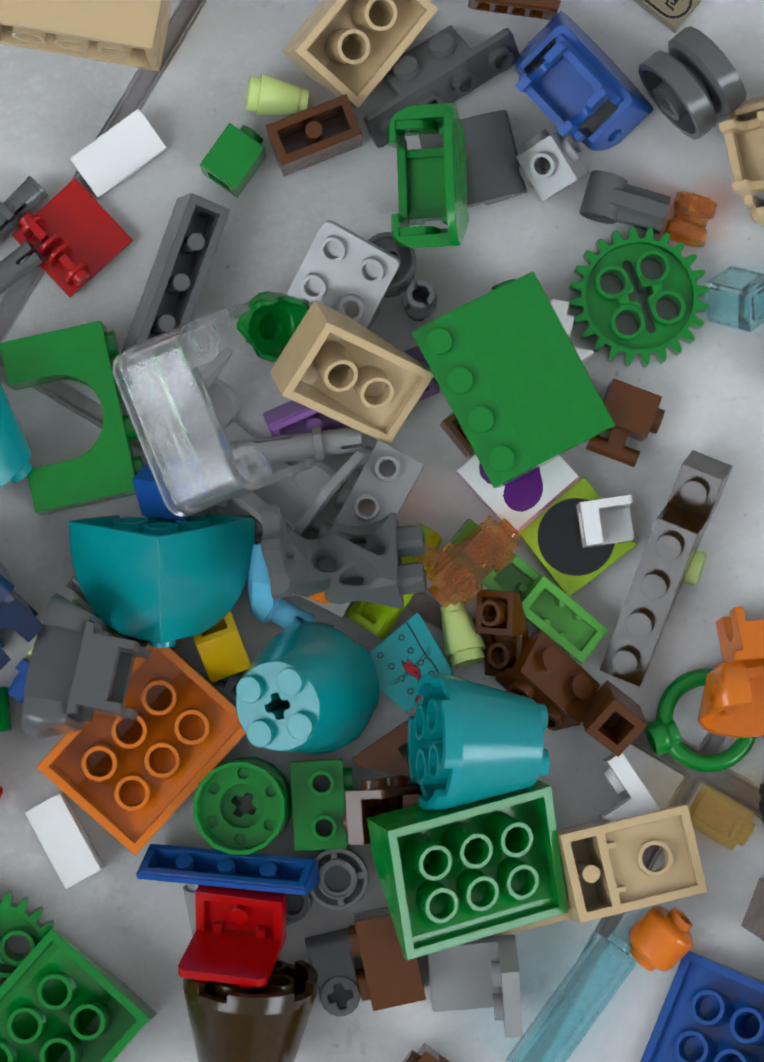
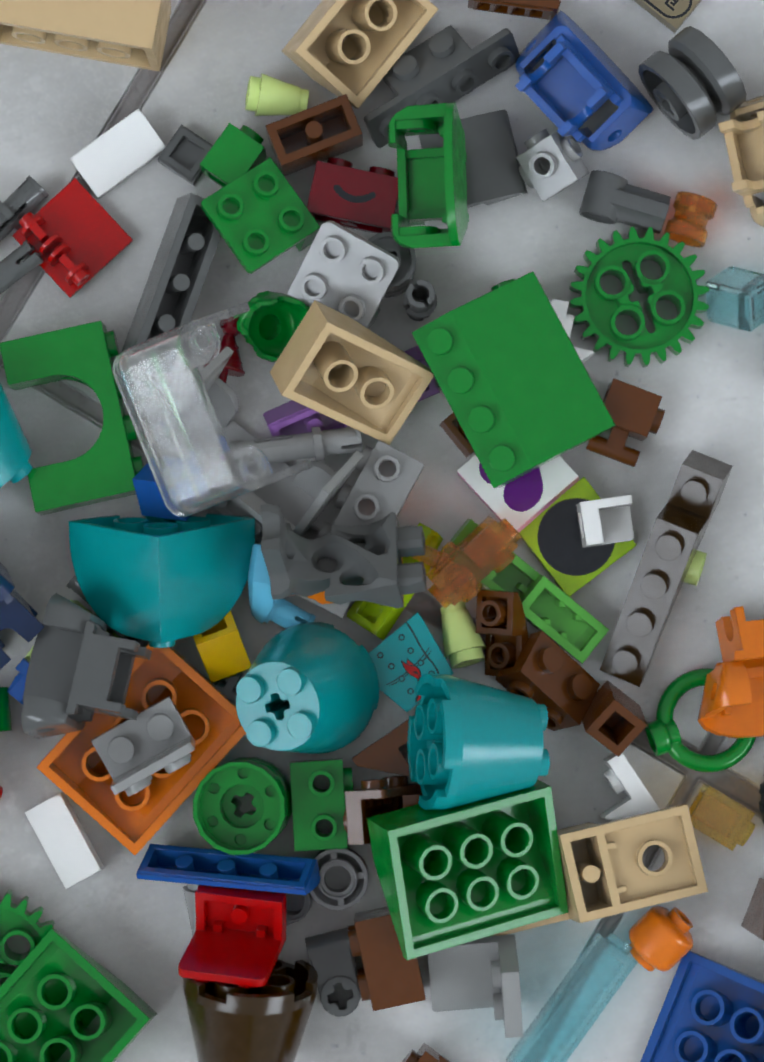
(145, 746): none -> light grey bracket
(185, 154): none -> dark grey tile
(234, 364): none -> dark red piece
(260, 216): none -> green bracket
(353, 196): none -> dark red brick

